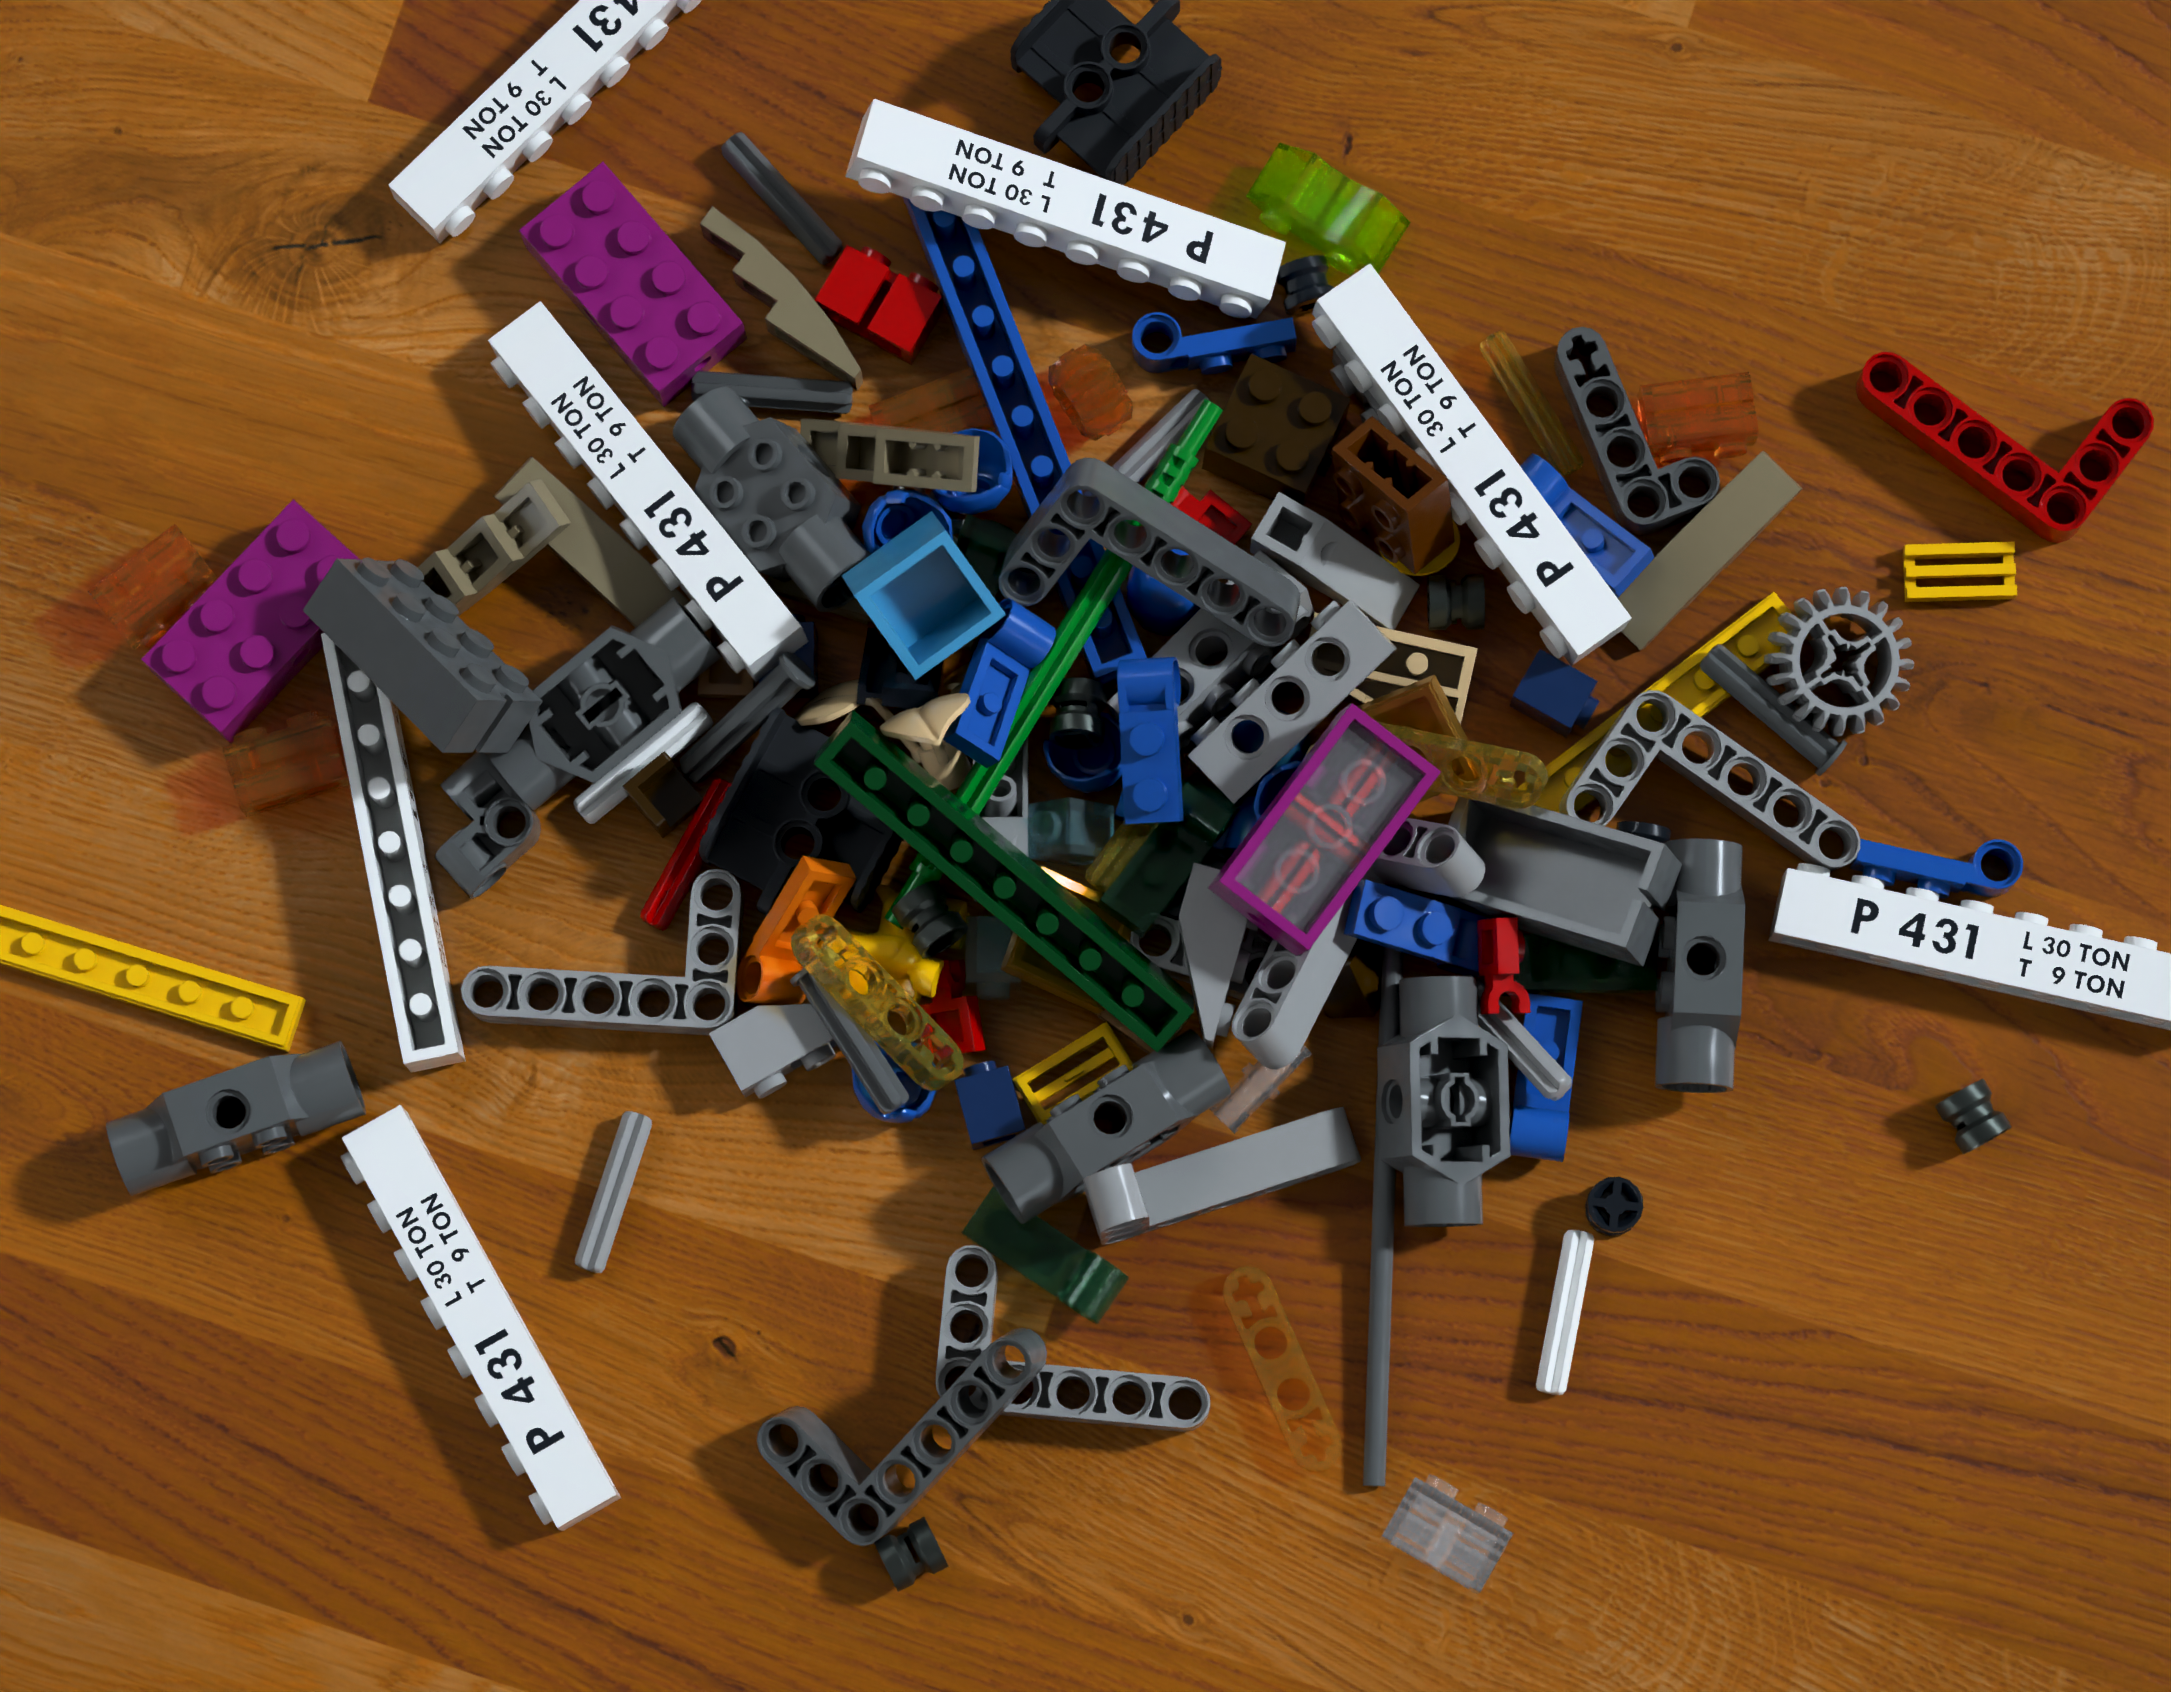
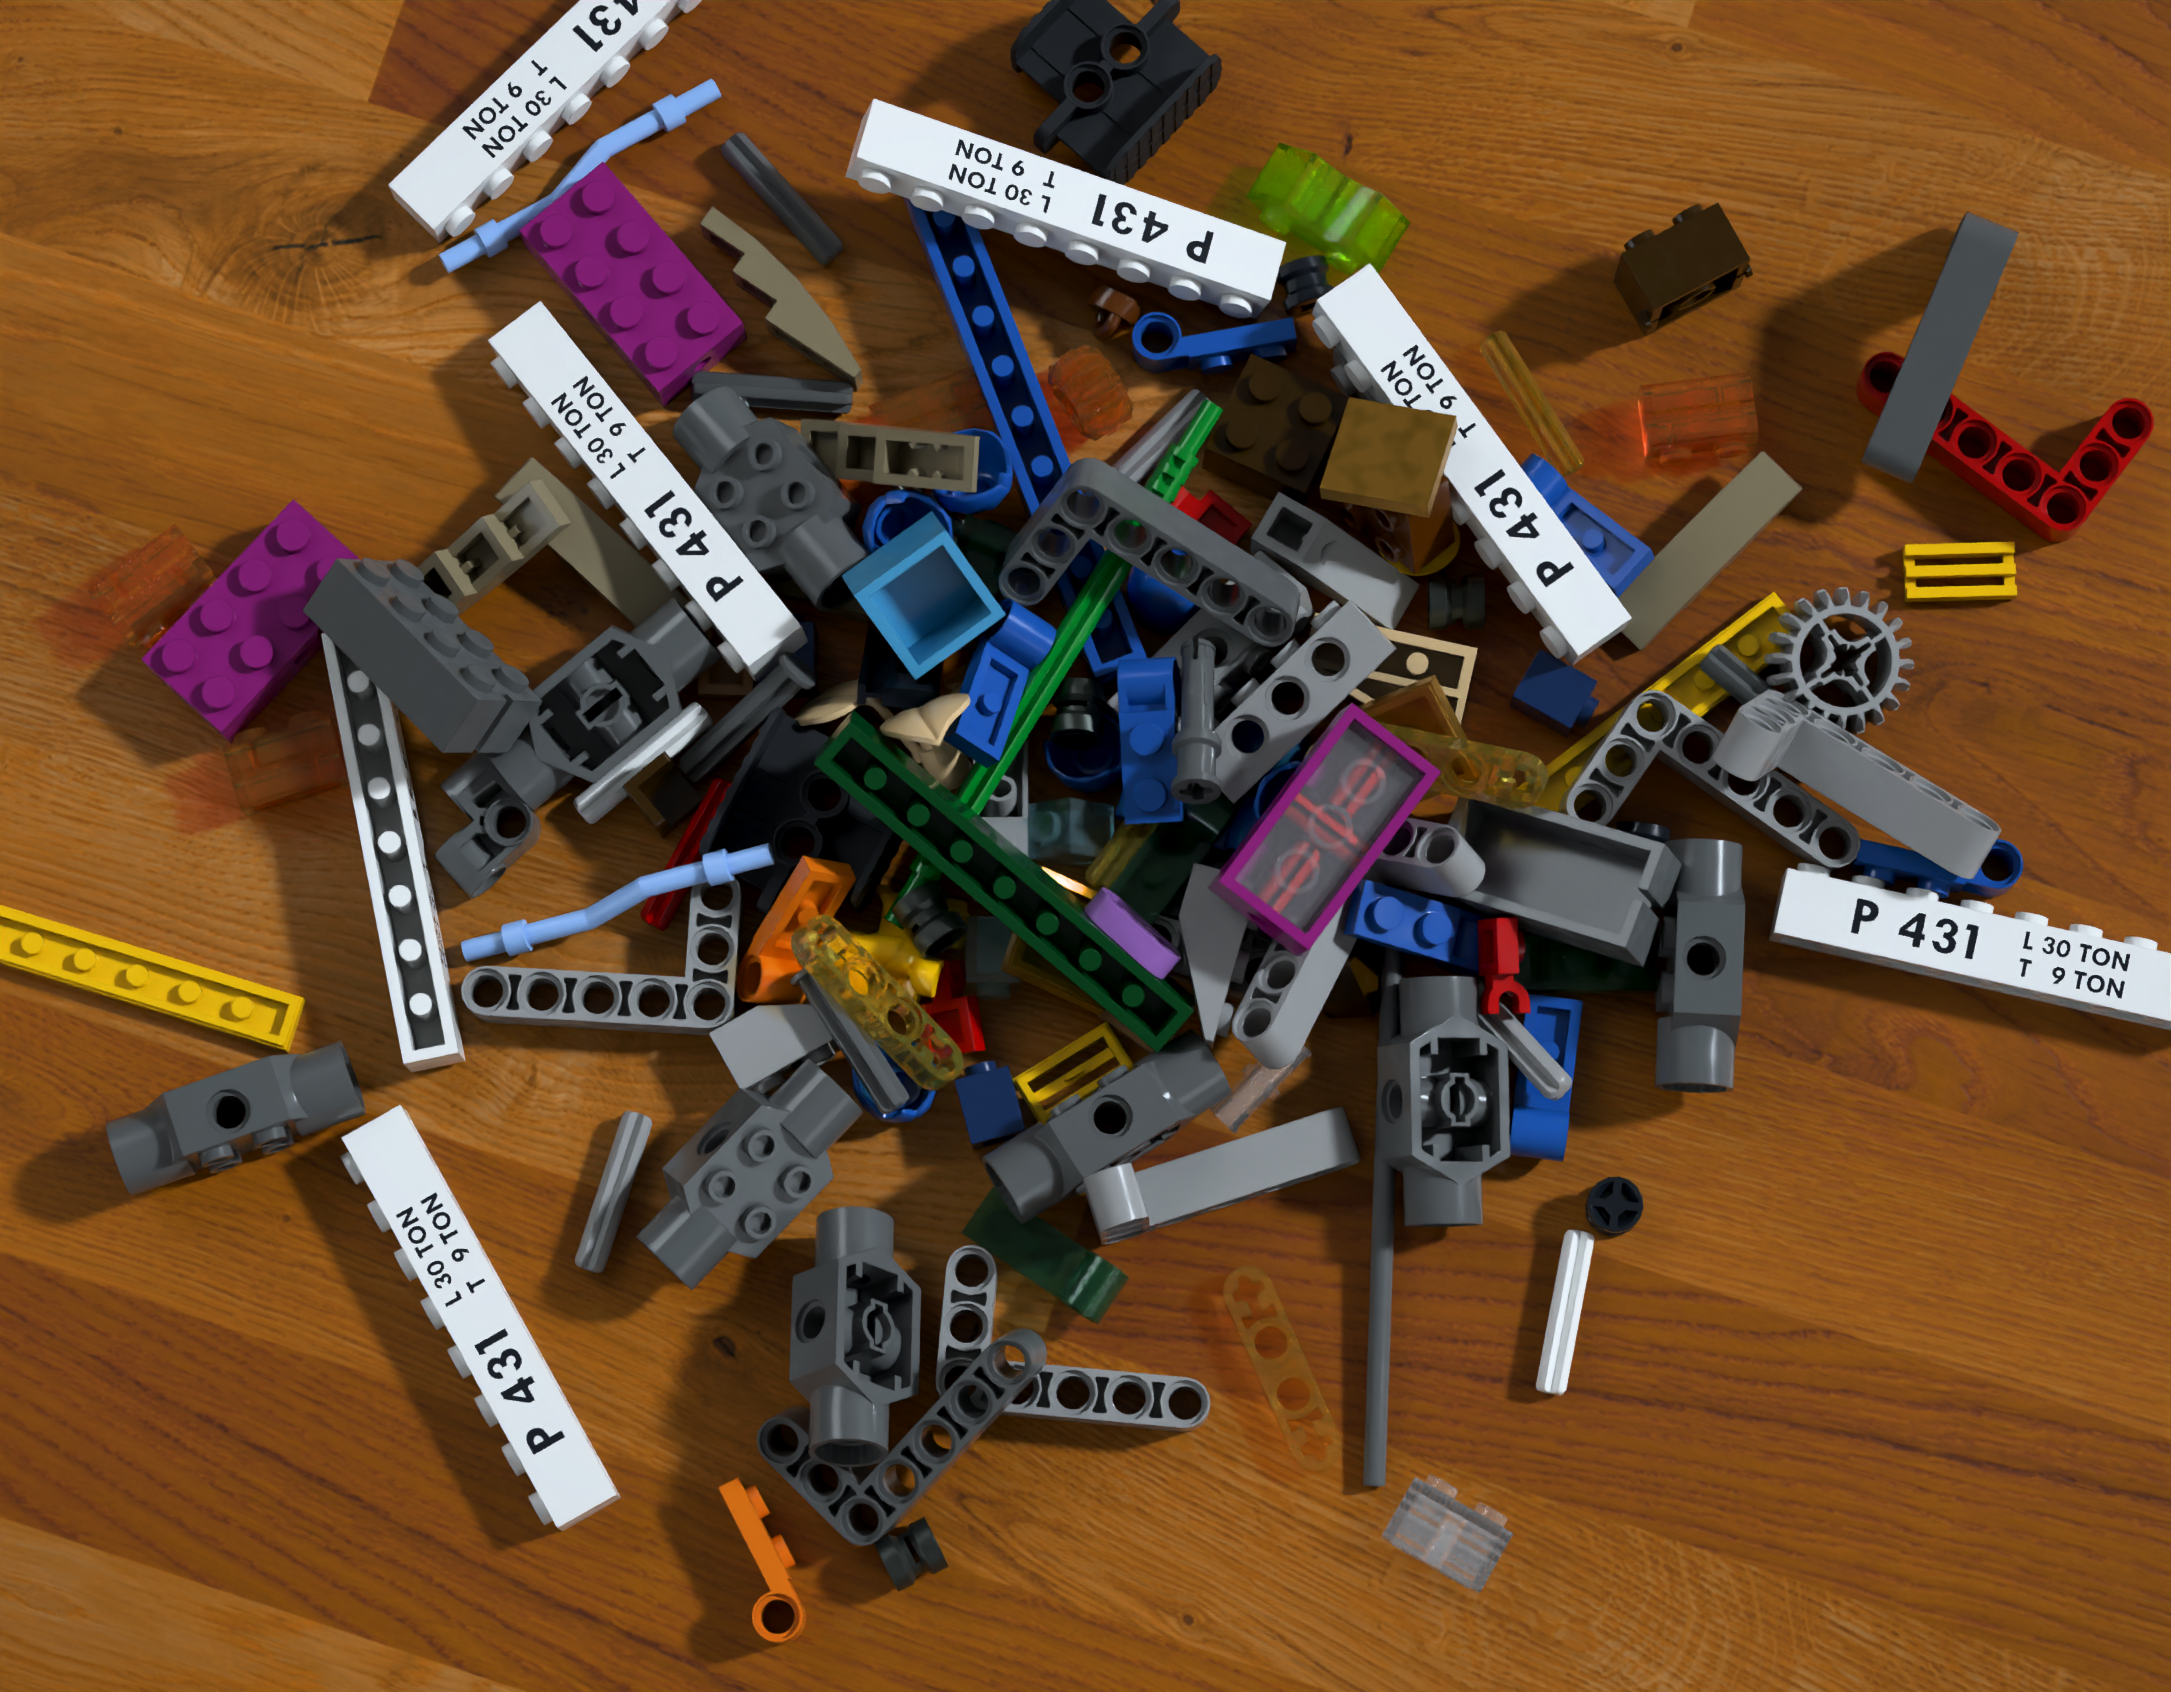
(666, 114): none -> light blue bar
(715, 868): none -> light blue bar
(748, 1173): none -> dark grey brick
(770, 1555): none -> orange plate
(854, 1336): none -> dark grey brick
(880, 304): red piece -> none
(1111, 310): none -> reddish brown tile
(1132, 933): none -> medium lavender beam
(1197, 743): none -> dark grey pin
(1388, 457): none -> pearl gold tile
(1624, 430): dark grey beam -> none
(1681, 267): none -> dark brown brick
(1857, 777): none -> light grey beam
(1939, 346): none -> dark grey beam
(1973, 1116): pearl dark grey wheel -> none

